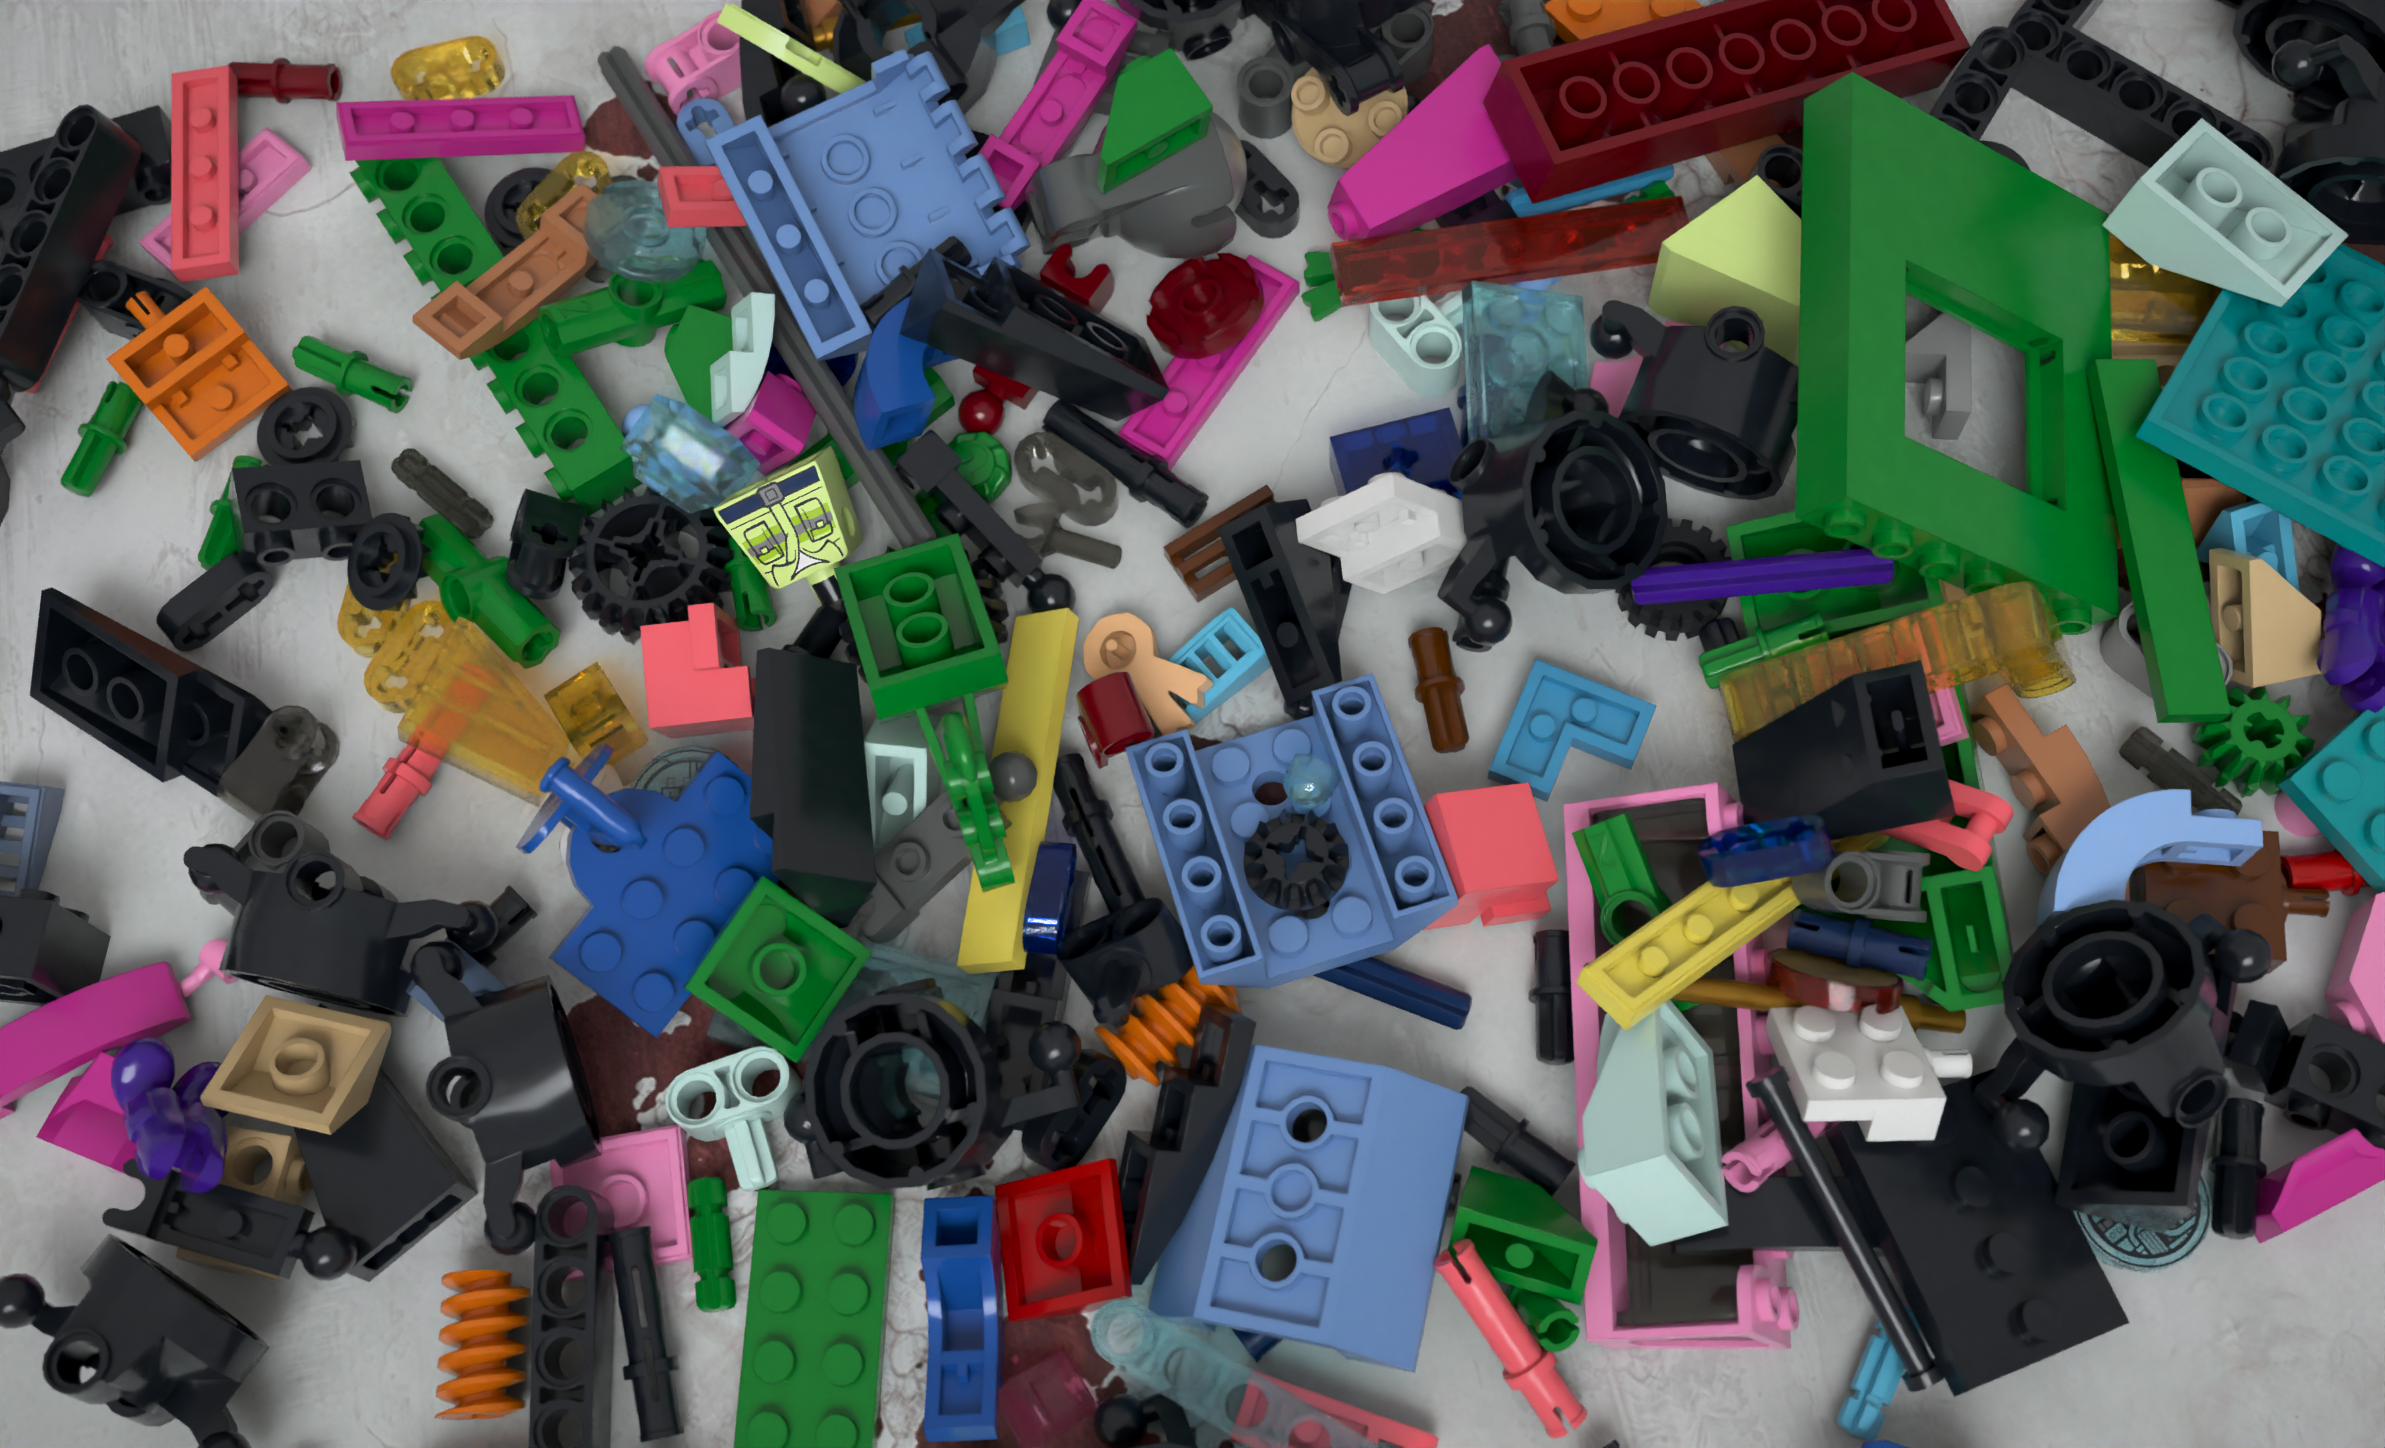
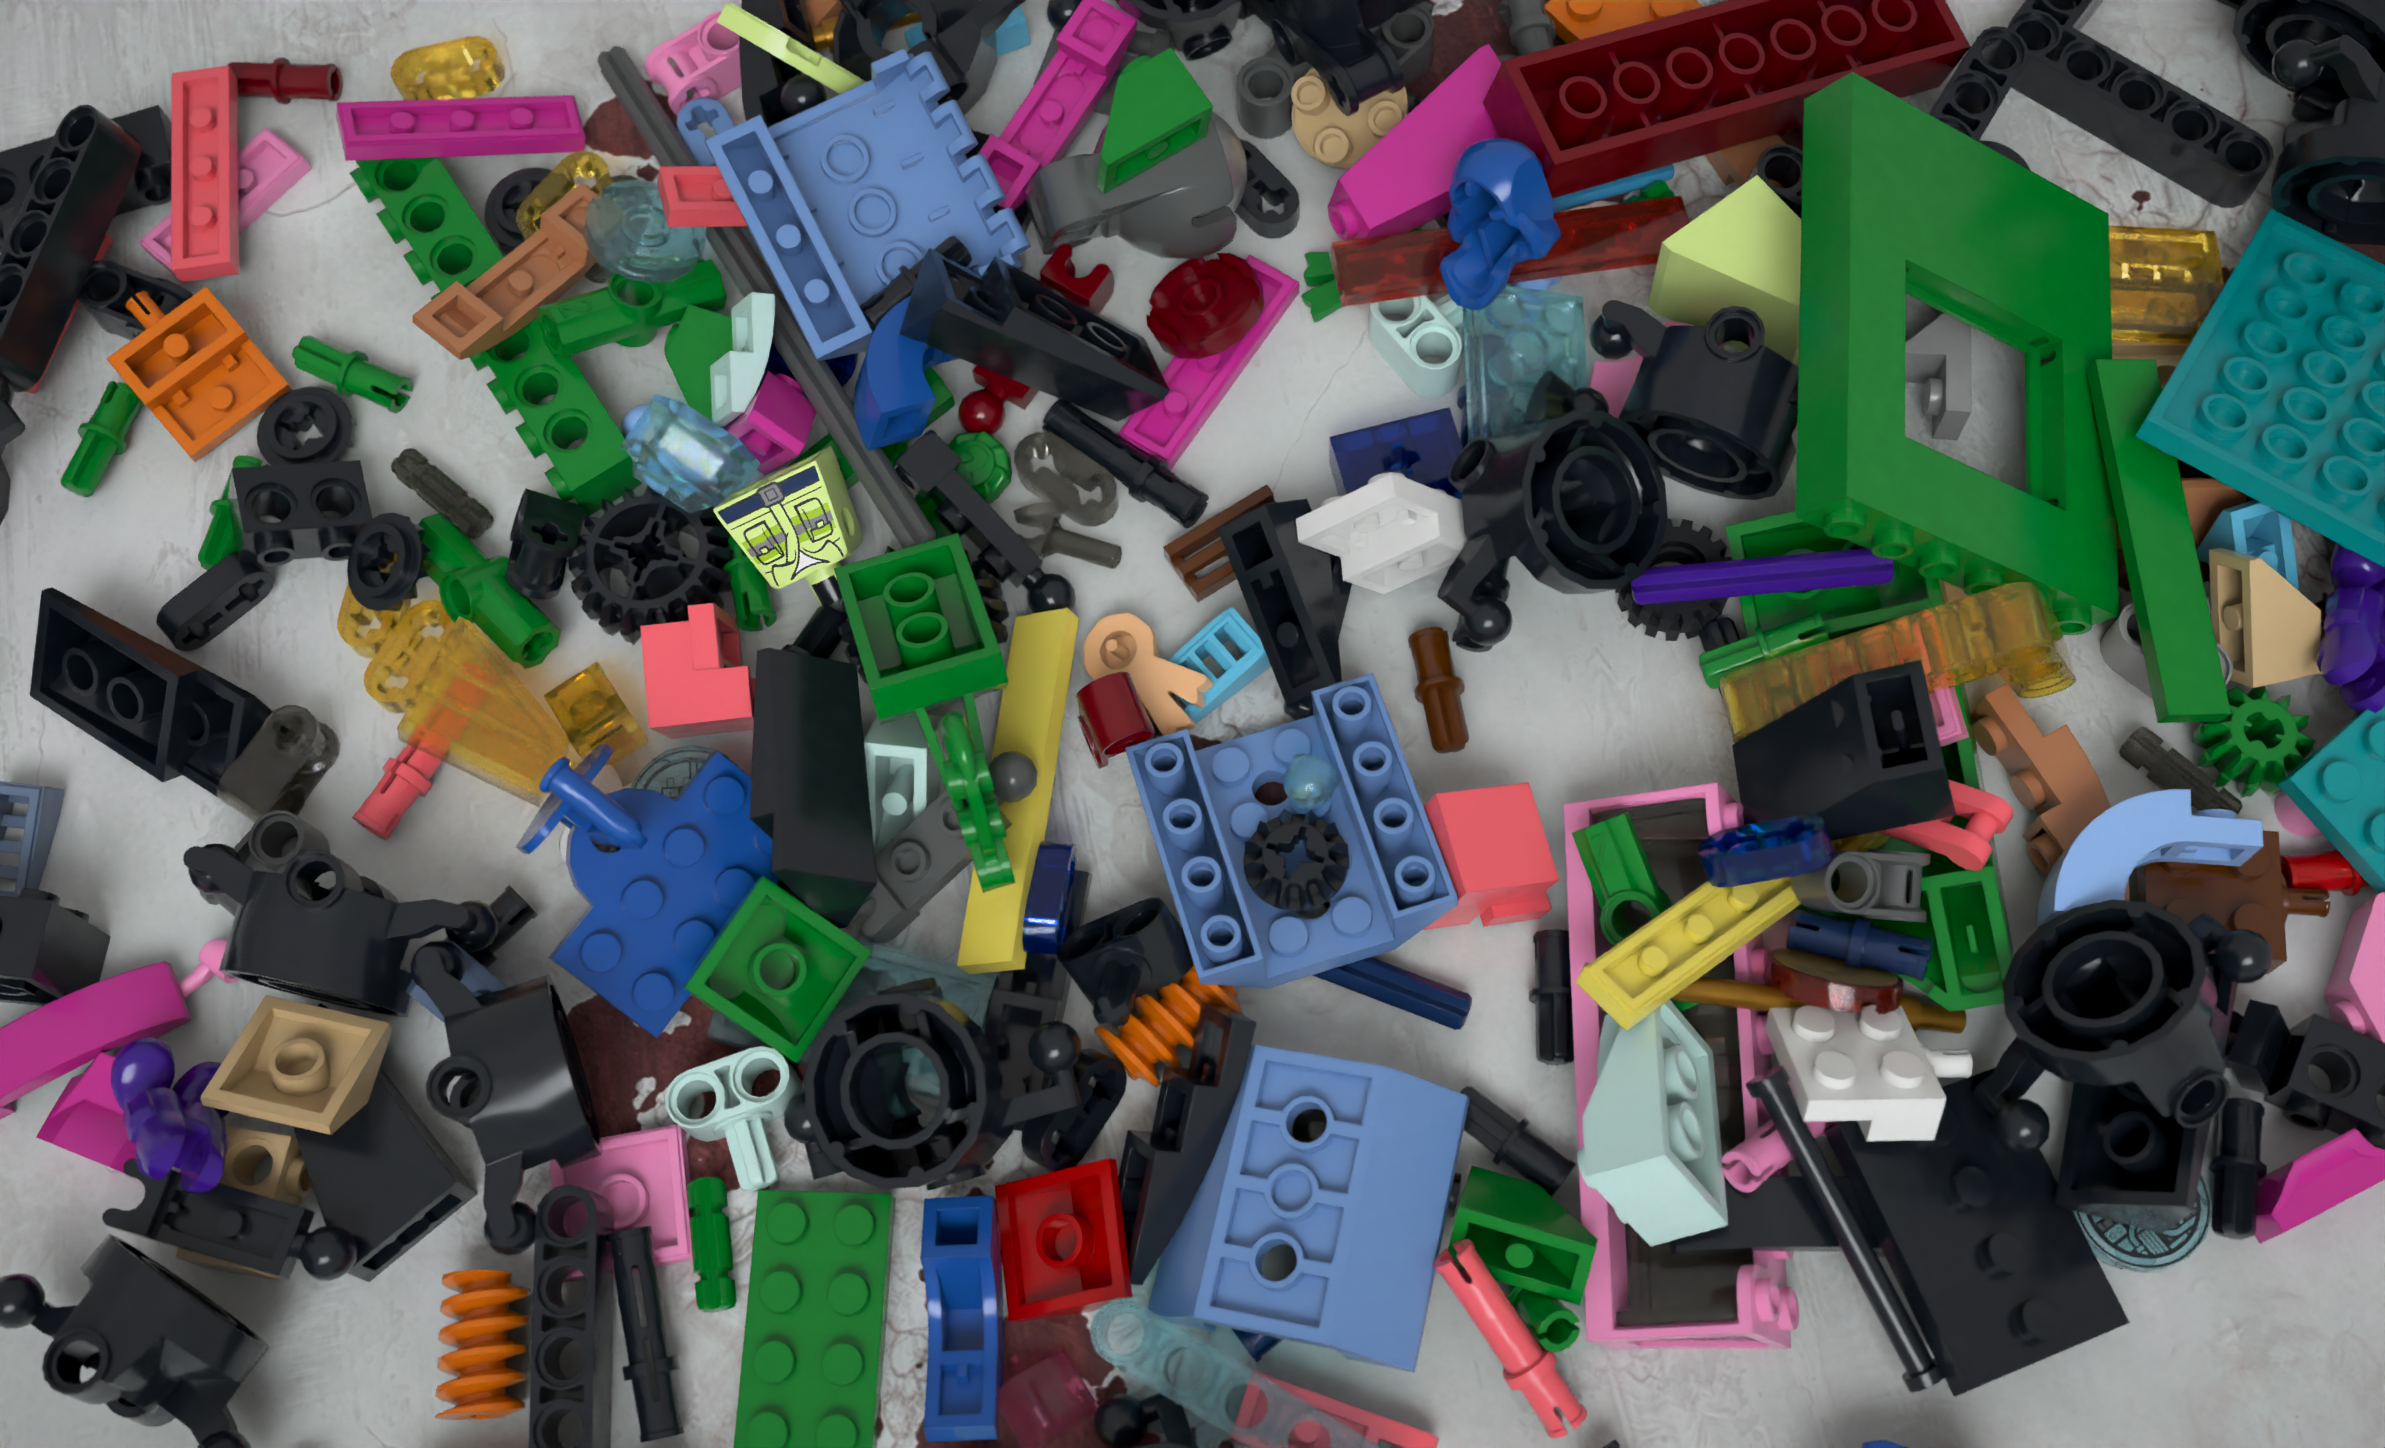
(1075, 785): black pin -> none
(1498, 217): none -> blue head
(1567, 712): dark azure plate -> none
(1873, 1385): medium azure axle -> none
(2223, 220): light aqua slope -> none

